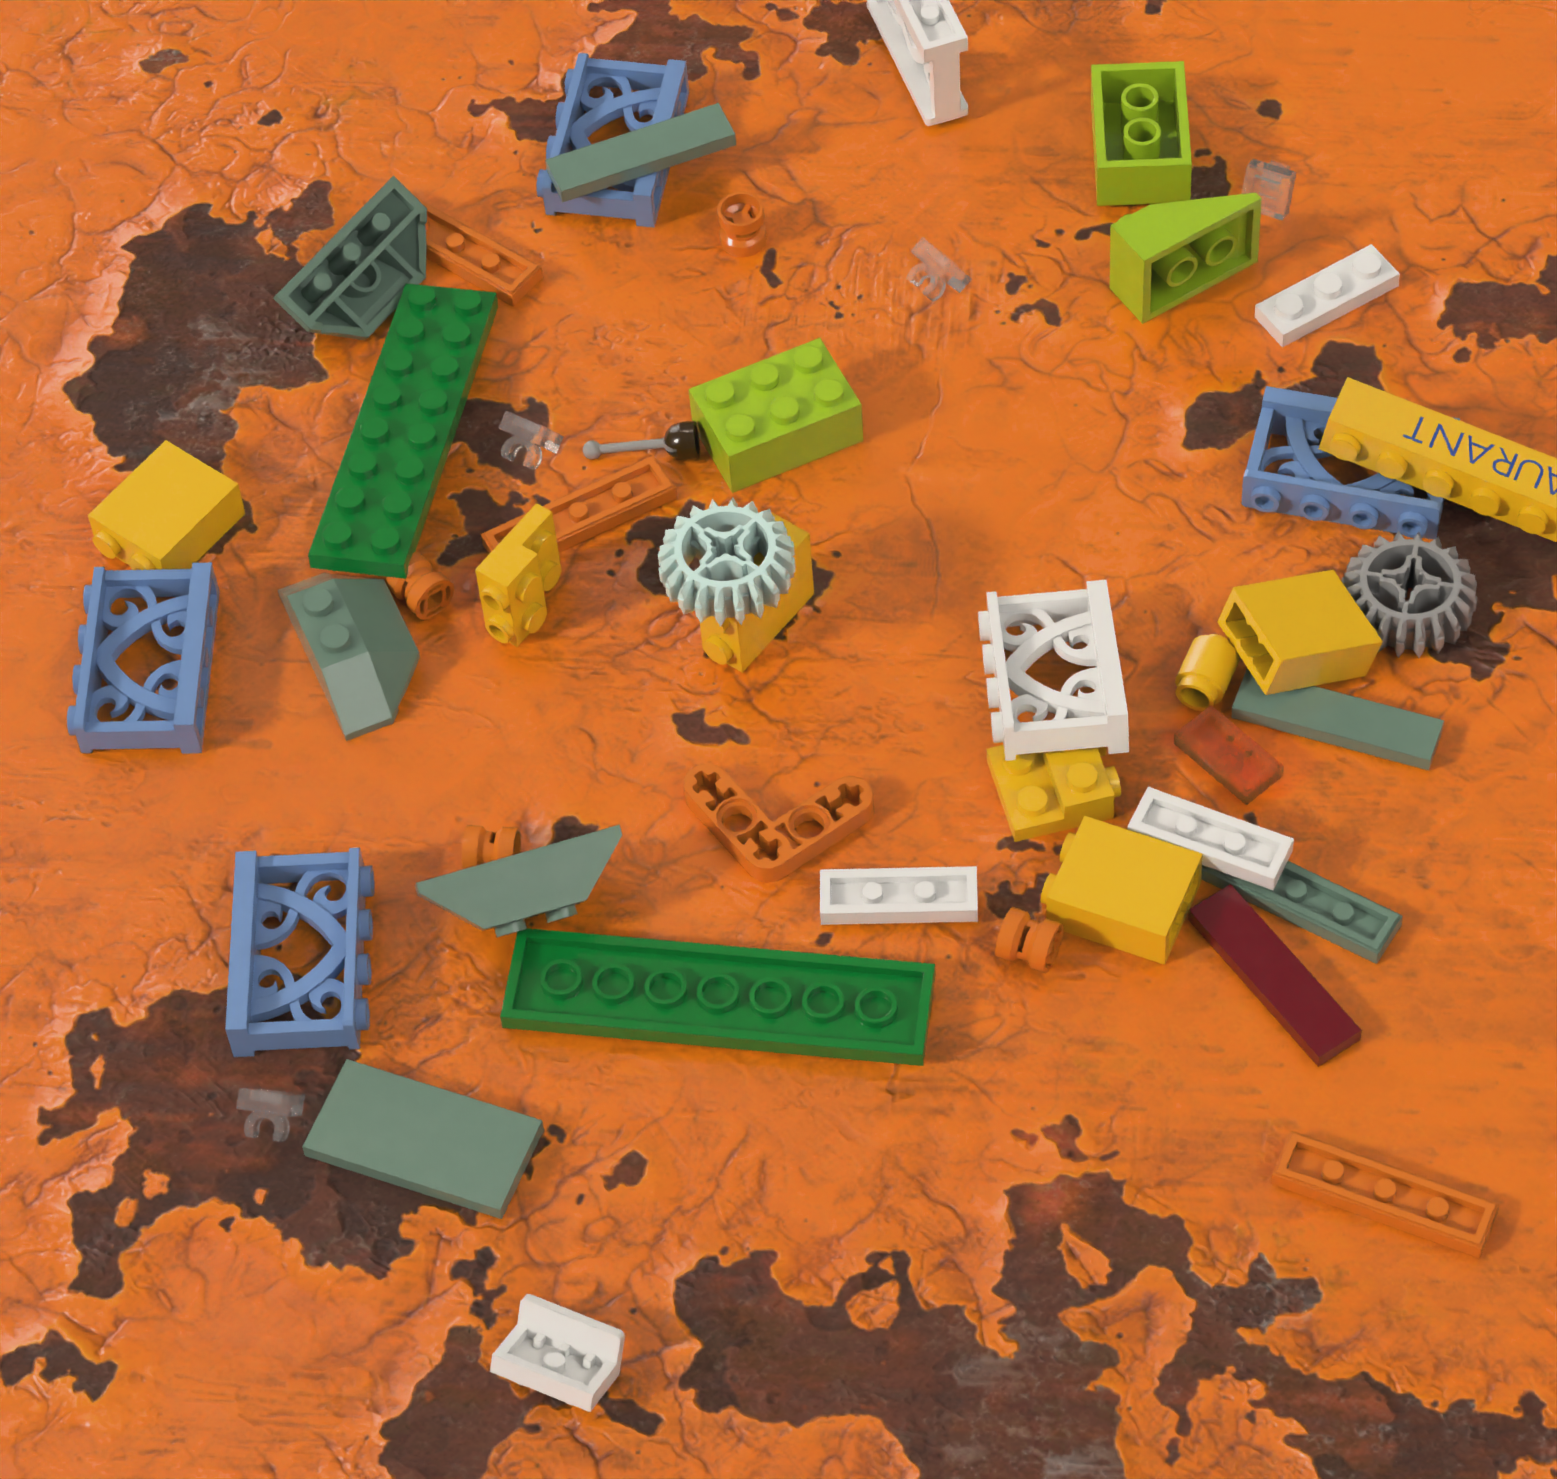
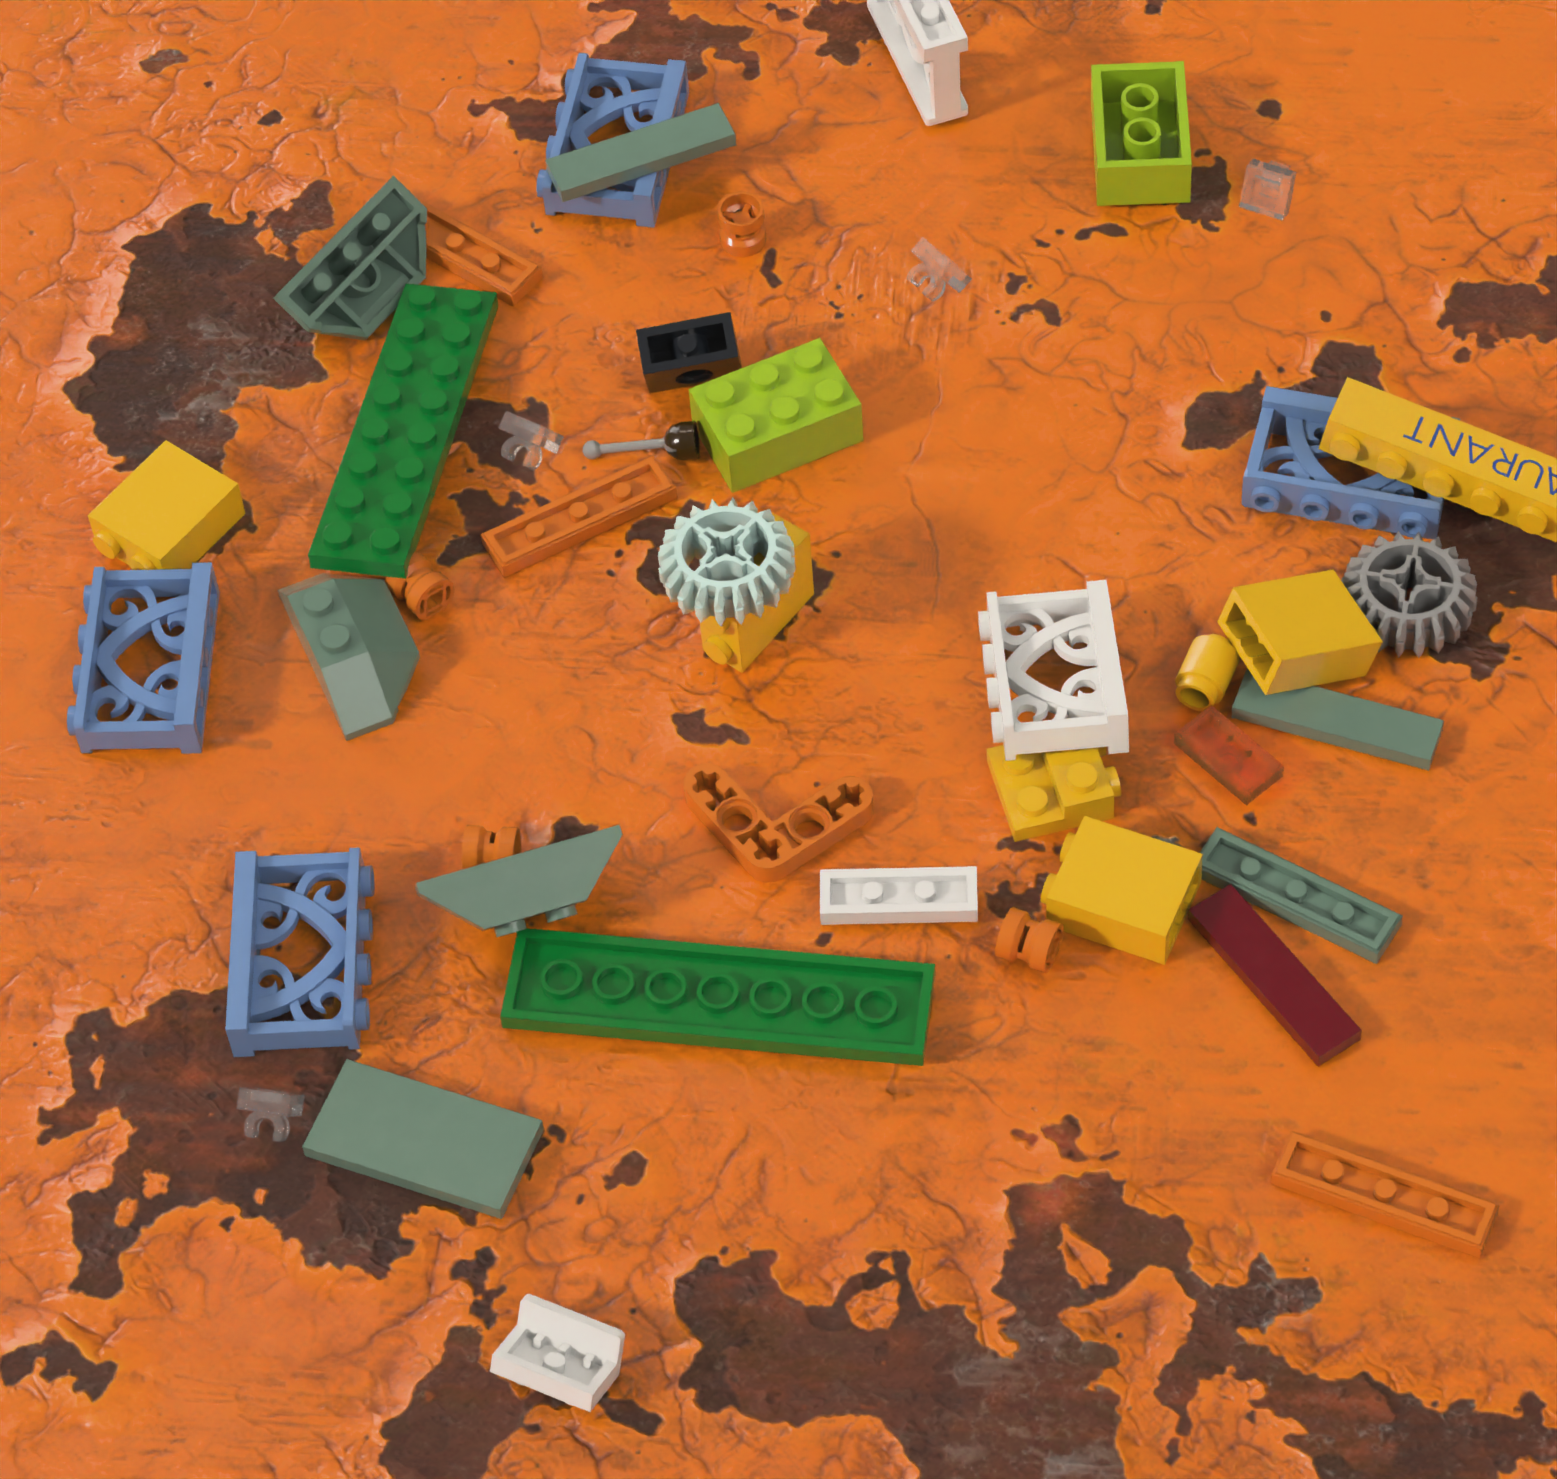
(517, 575): yellow plate -> none
(688, 352): none -> black brick
(1181, 250): lime slope -> none
(1223, 840): white plate -> none
(1326, 295): white plate -> none

